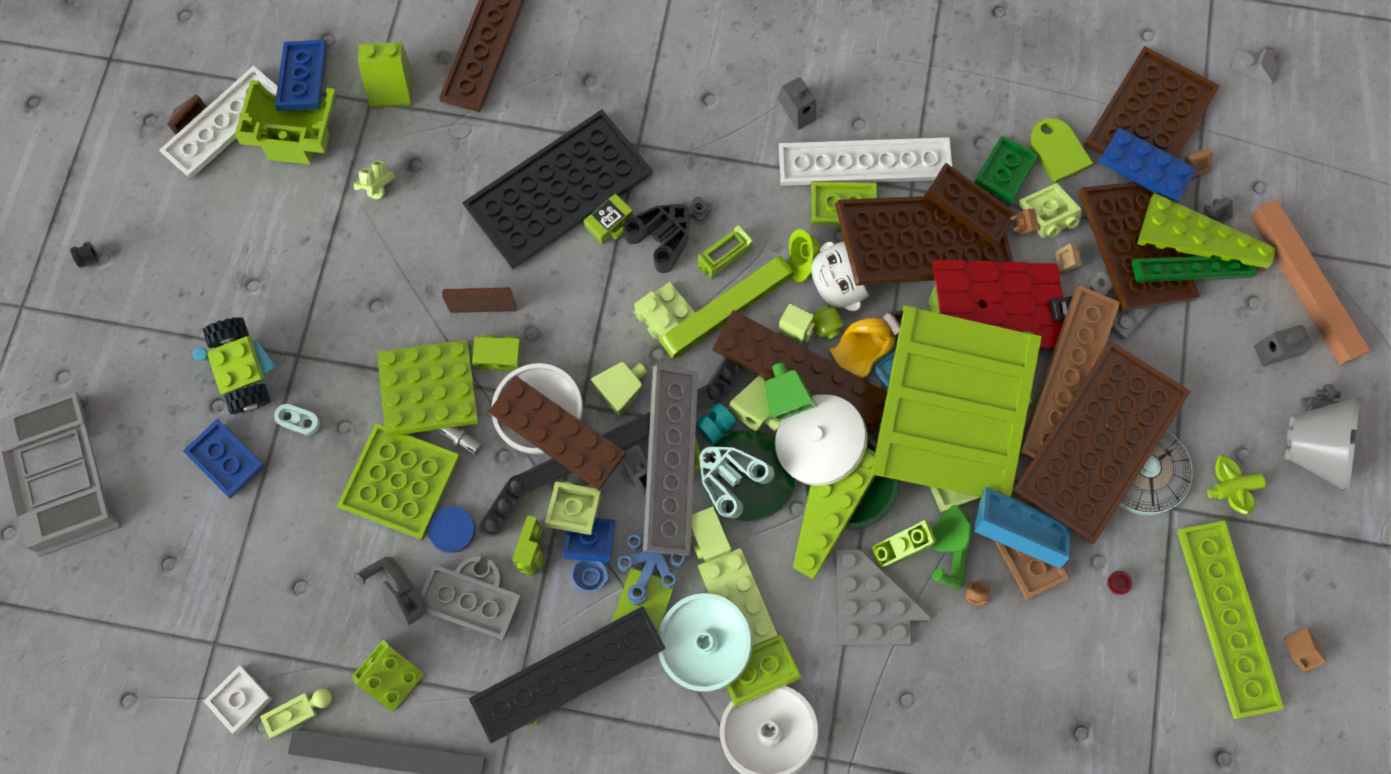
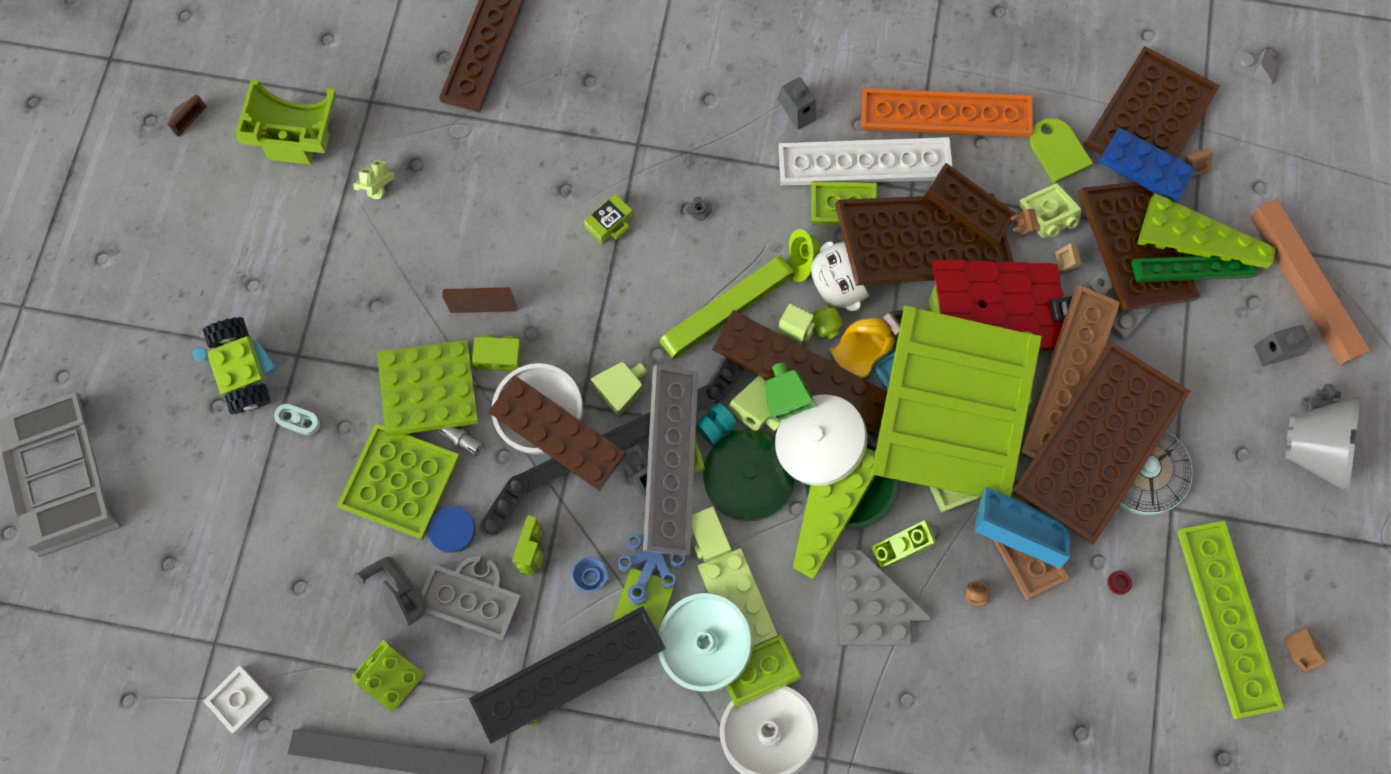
(84, 254): black wheel -> none
(213, 127): white plate -> none
(224, 458): blue plate -> none
(294, 712): yellowish green plate -> none
(301, 75): blue plate -> none
(385, 74): lime slope -> none
(556, 188): black plate -> none
(573, 508): yellowish green plate -> none
(591, 547): blue plate -> none
(654, 218): black connector -> none
(662, 310): yellowish green plate -> none
(717, 490): light aqua connector -> none
(724, 252): lime window -> none
(946, 112): none -> orange plate
(953, 535): bright green piece -> none
(1006, 169): green tile -> none
(1220, 210): dark grey tile -> none
(1235, 486): lime plant -> none

